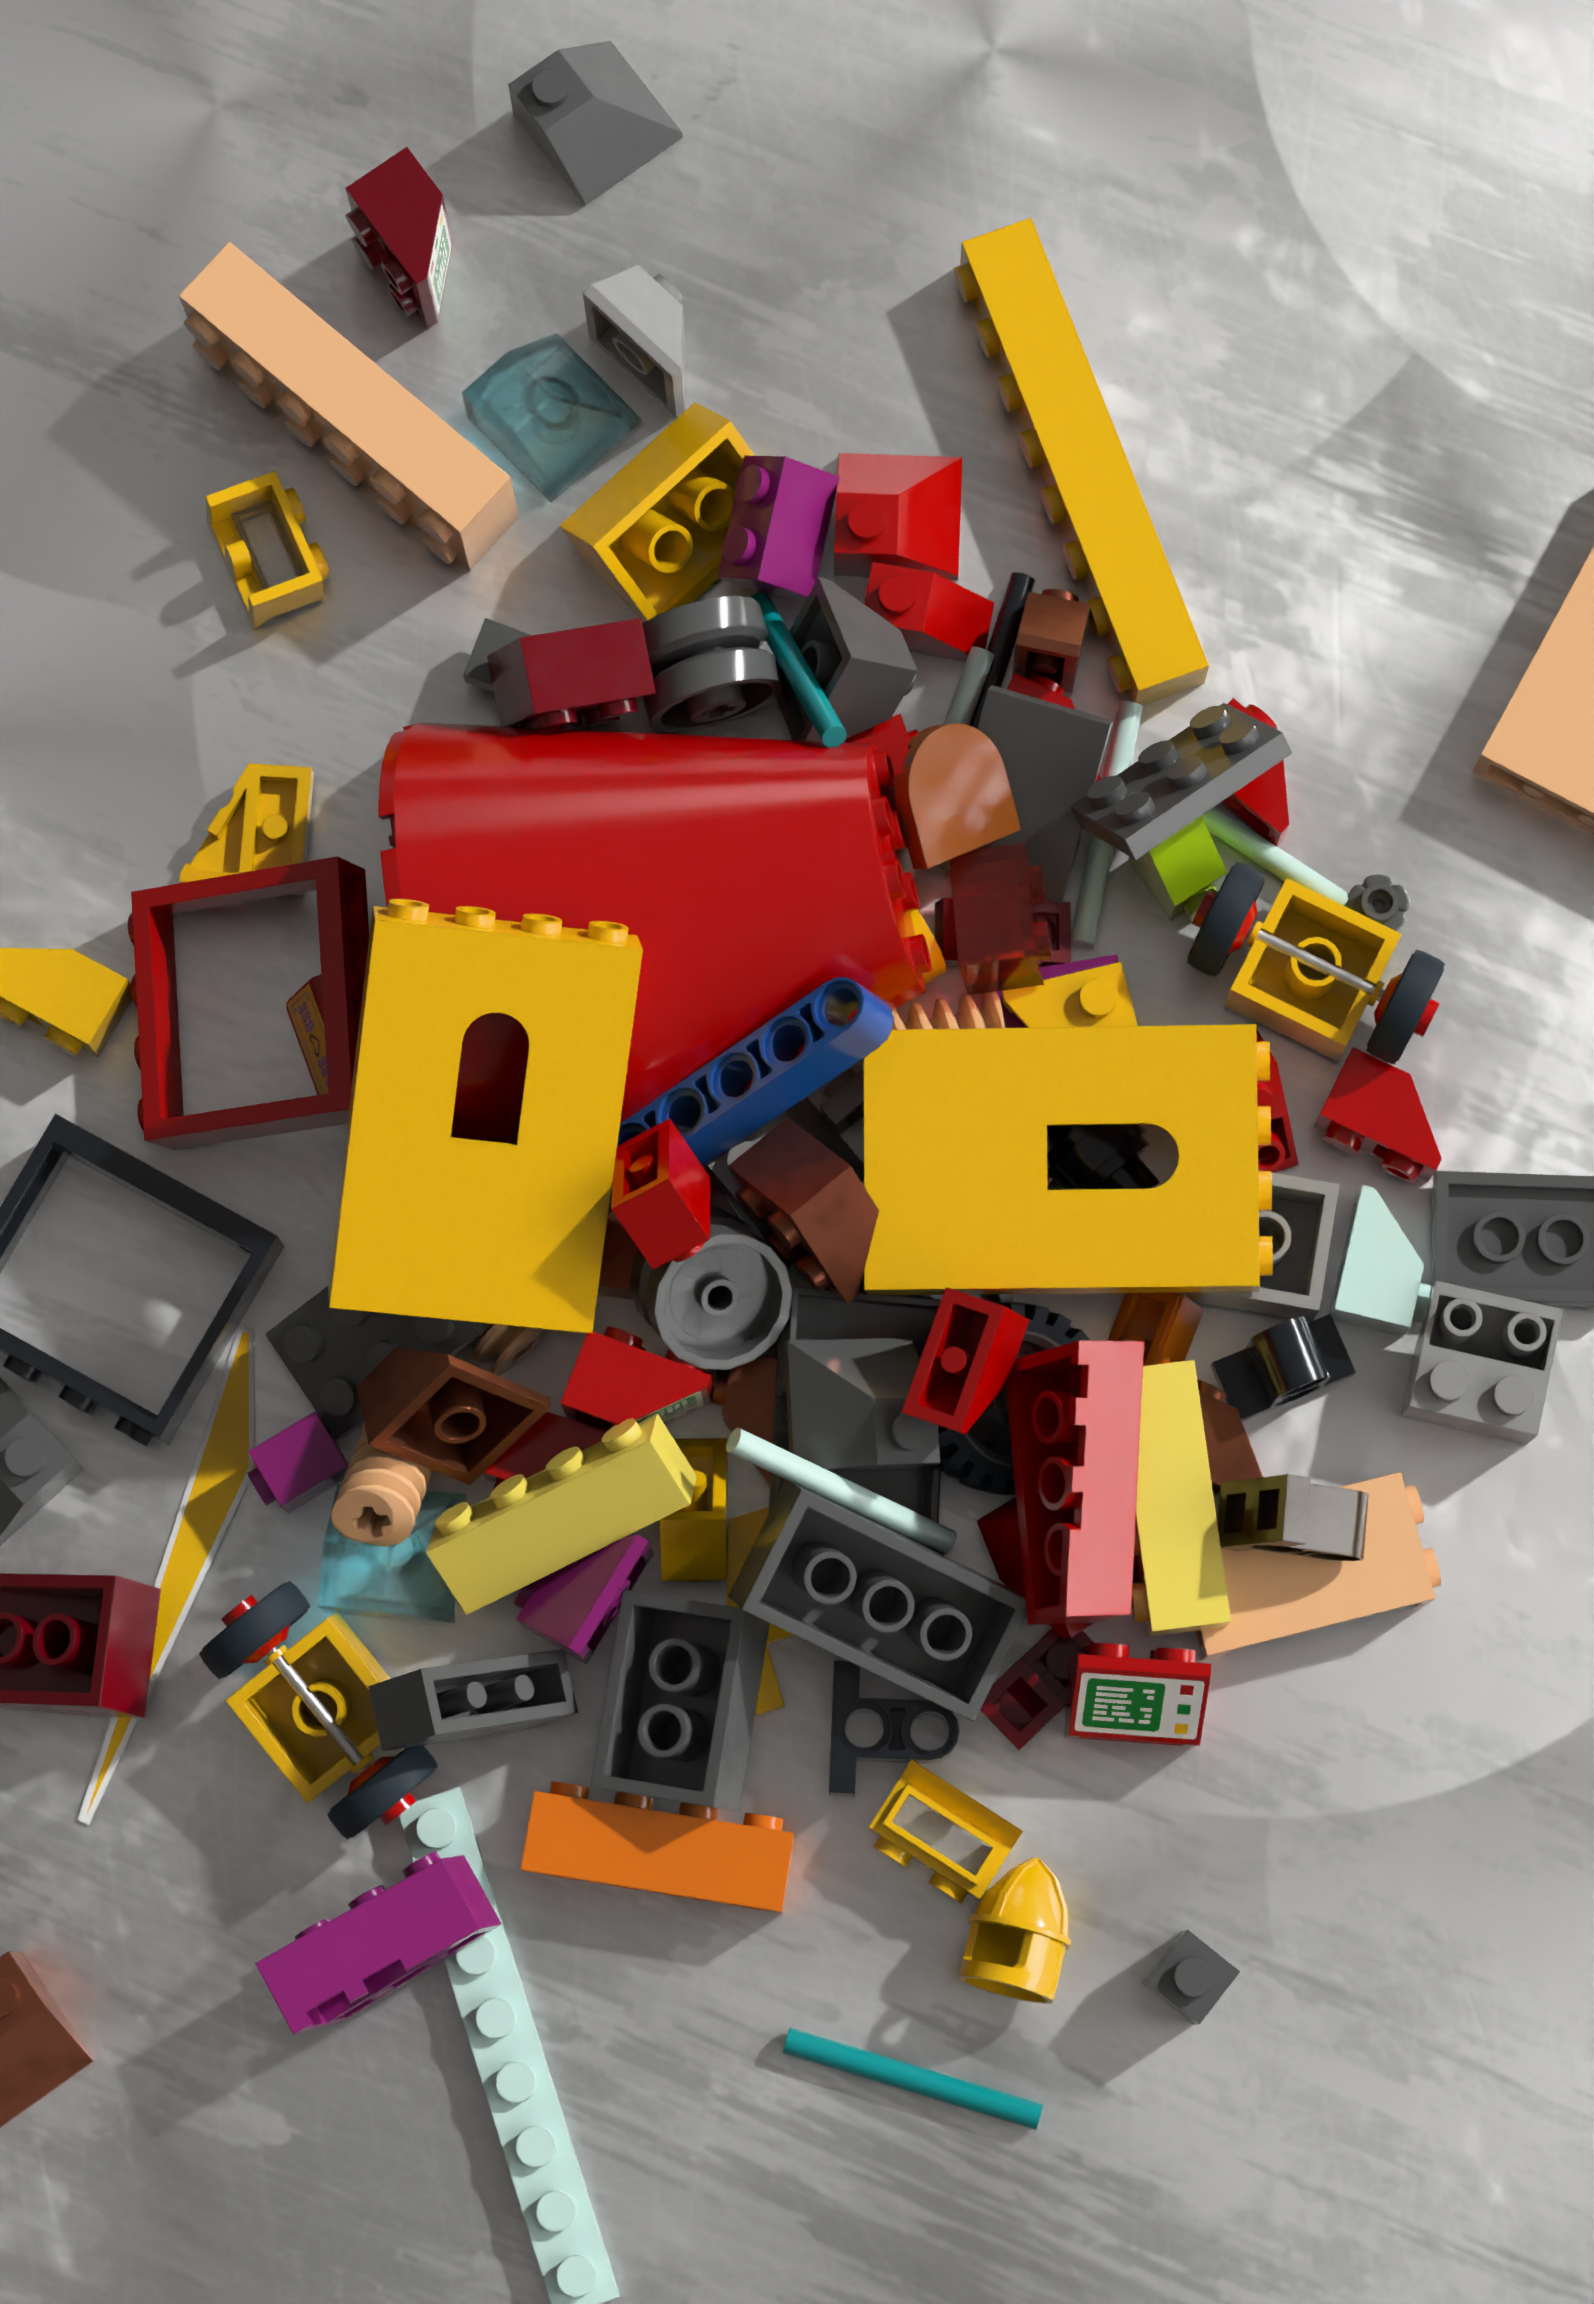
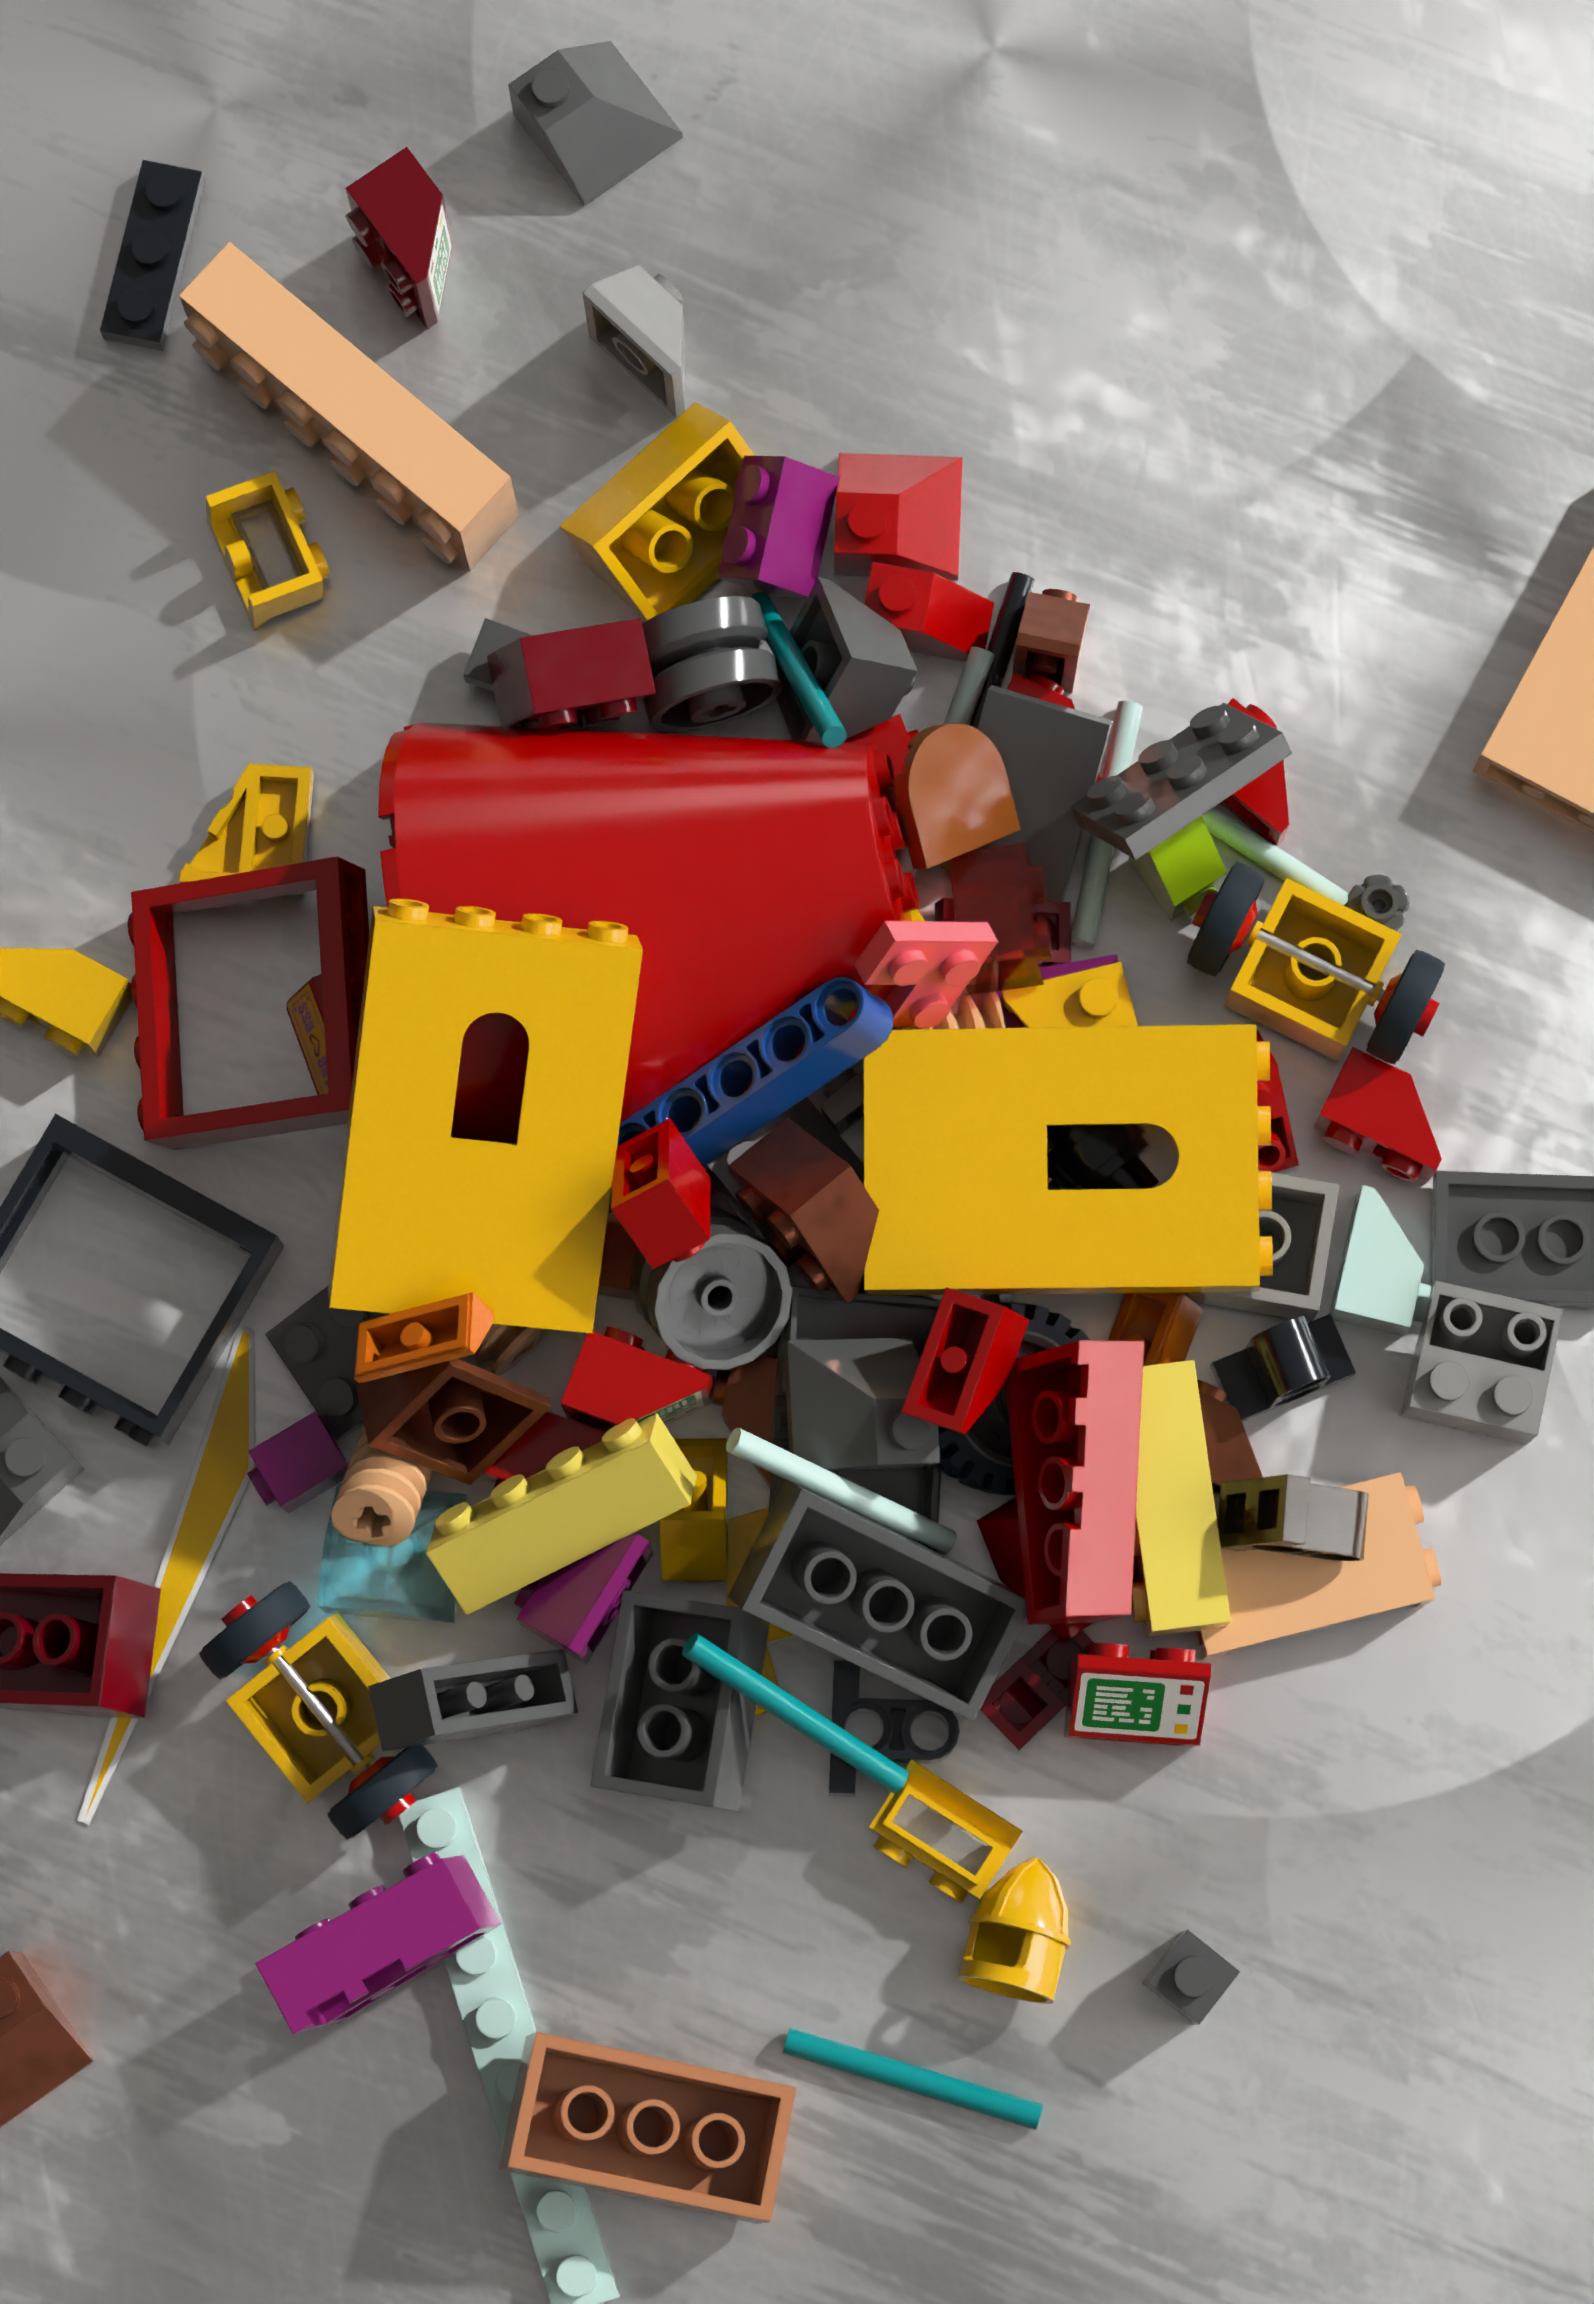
(152, 255): none -> black plate
(421, 1336): none -> orange slope
(548, 413): clear light blue slope -> none
(647, 2128): none -> nougat brick
(658, 1850): orange brick -> none
(794, 1713): none -> teal bar
(927, 964): none -> coral plate
(1081, 463): yellow brick -> none

